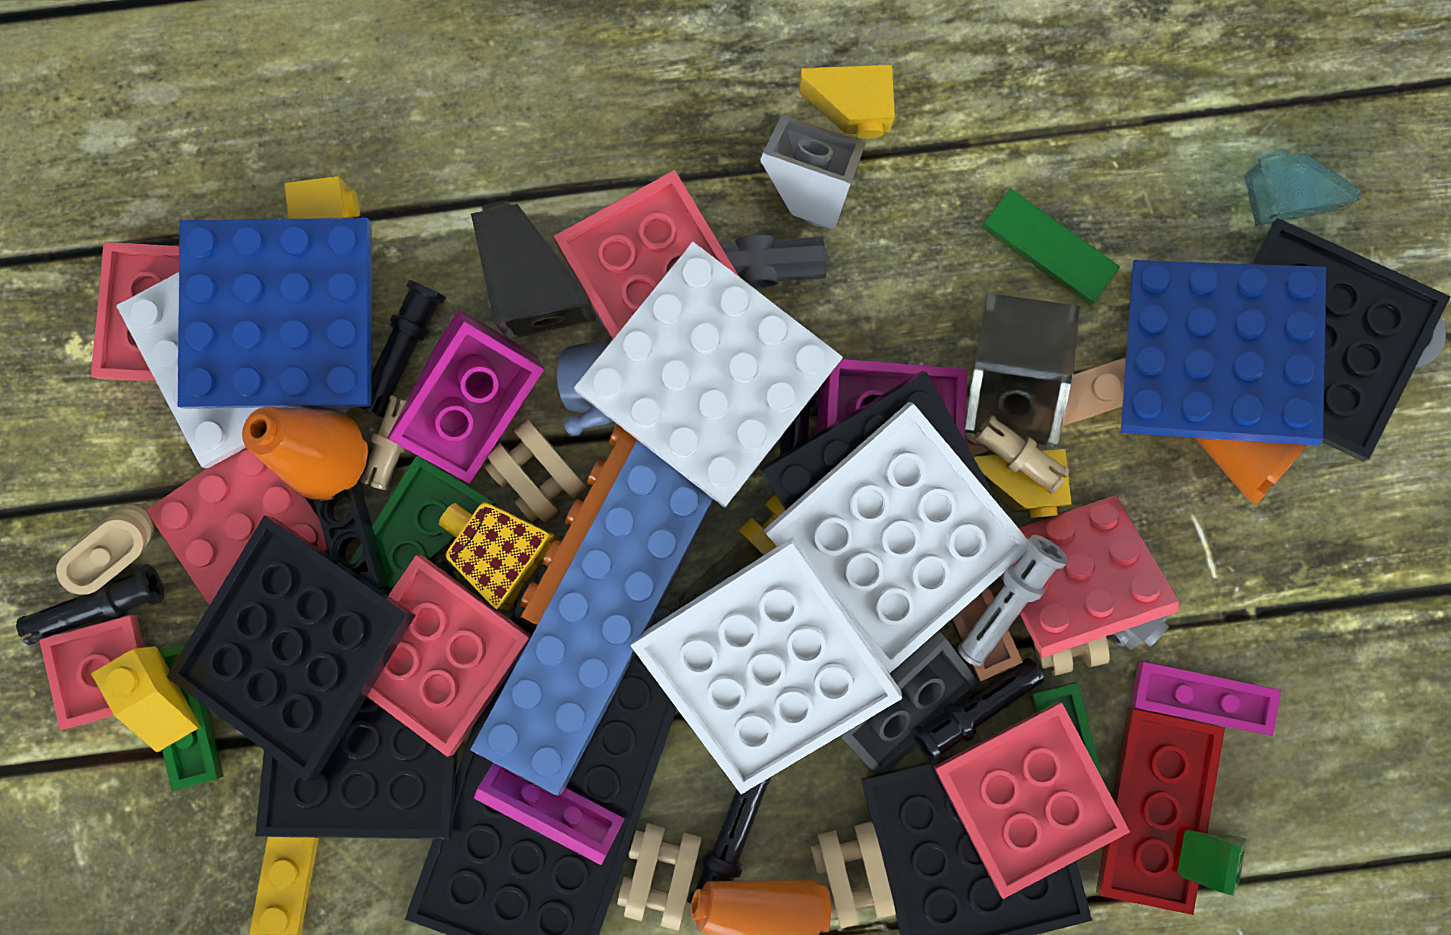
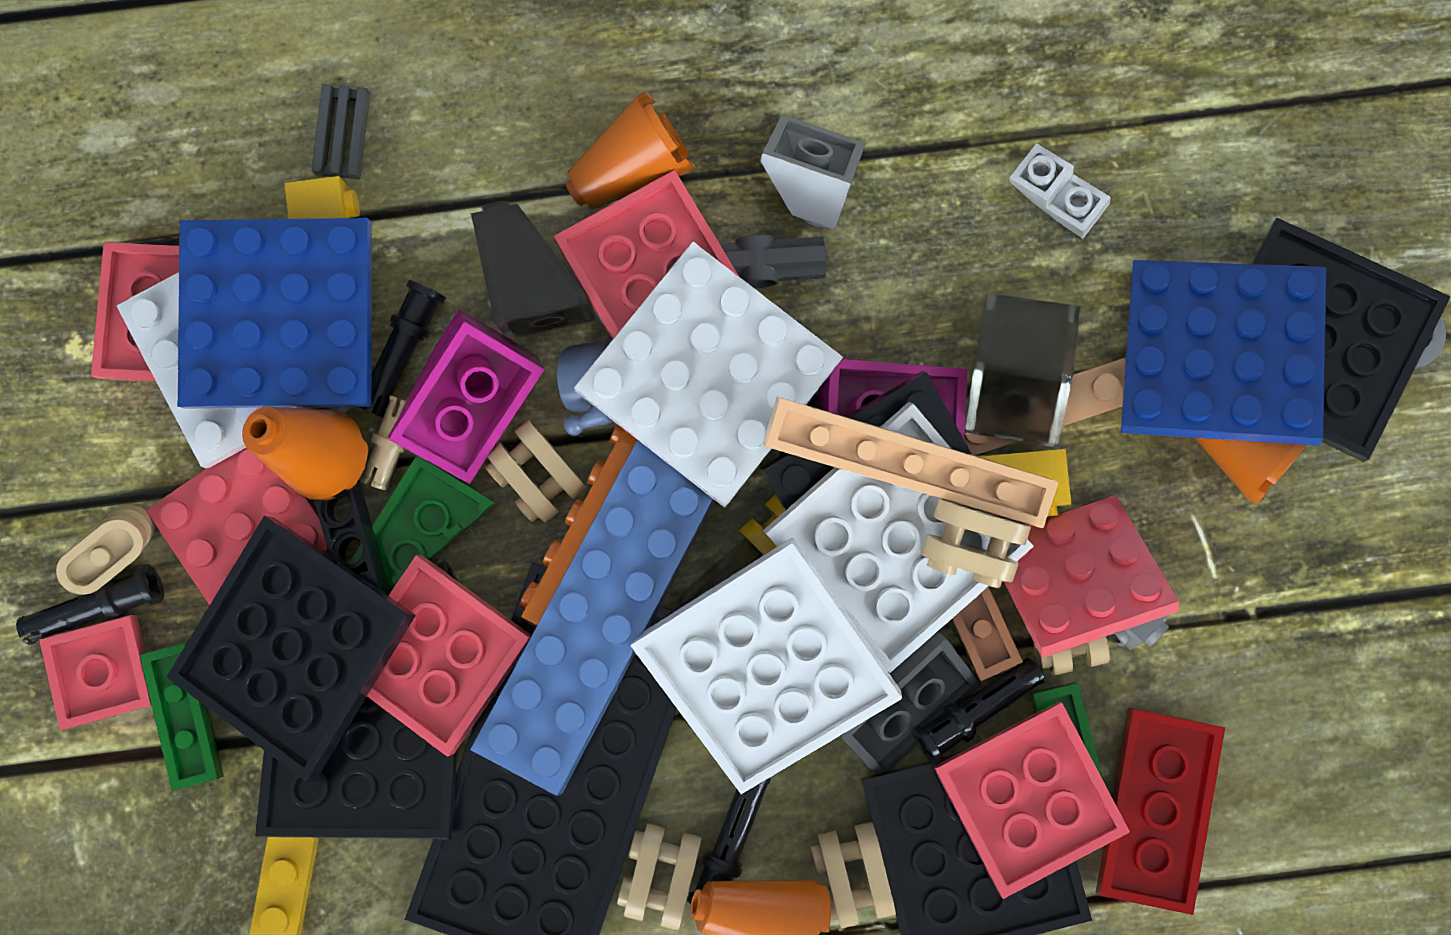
(145, 698): yellow slope -> none
(323, 132): none -> dark grey tile
(495, 550): yellow torso -> none
(563, 818): dark pink plate -> none
(628, 156): none -> orange cone
(852, 97): yellow slope -> none
(909, 462): none -> light nougat plate
(988, 565): none -> tan brick
(1021, 454): tan pin -> none
(1022, 585): light grey pin -> none
(1050, 247): green tile -> none
(1058, 192): none -> white slope
(1205, 698): dark pink plate -> none
(1212, 860): green slope -> none
(1295, 188): clear light blue slope -> none

